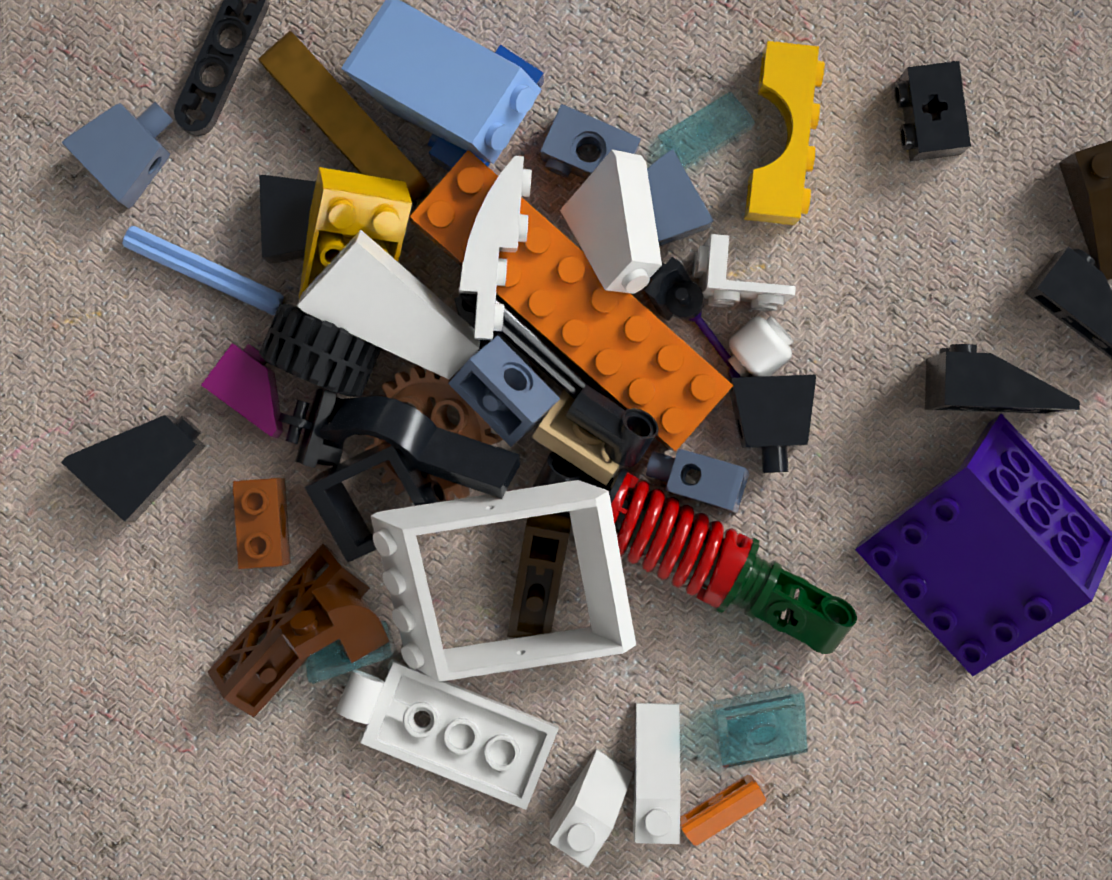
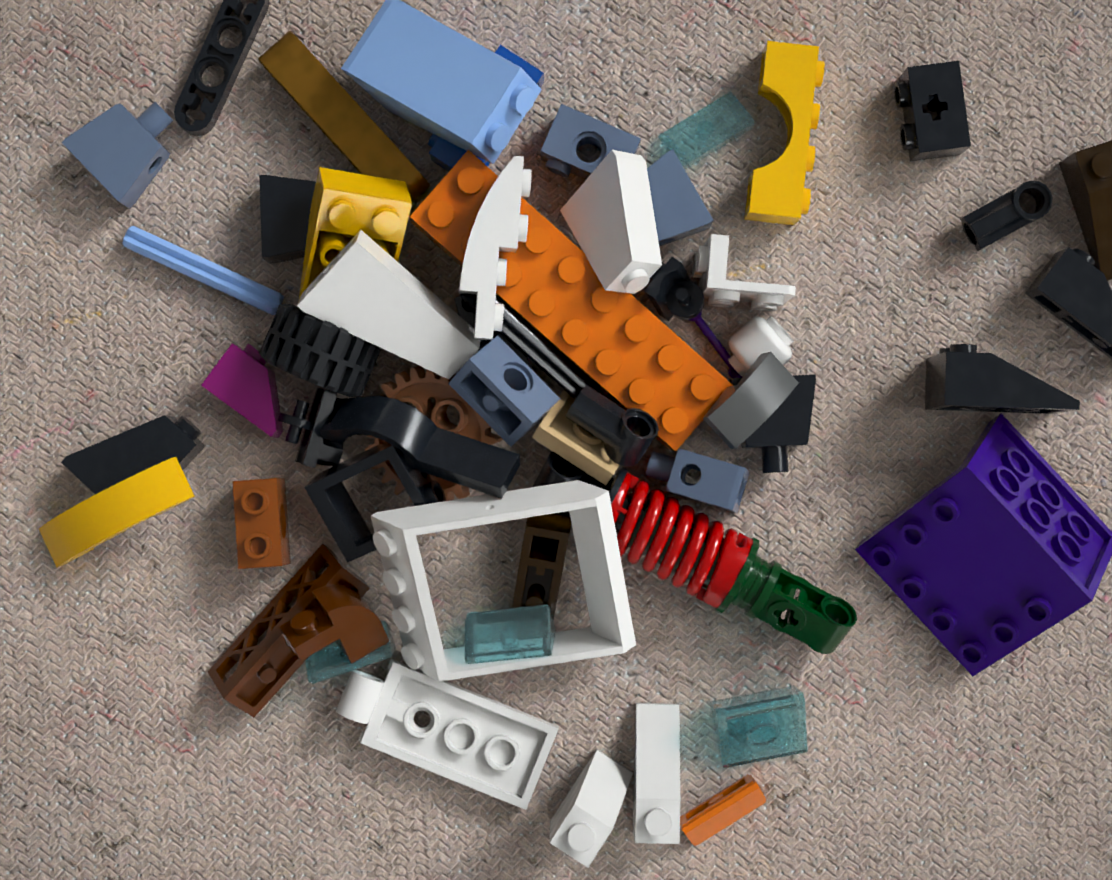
(115, 510): none -> yellow slope
(509, 634): none -> clear light blue slope
(752, 401): none -> dark grey slope
(1005, 215): none -> black piece

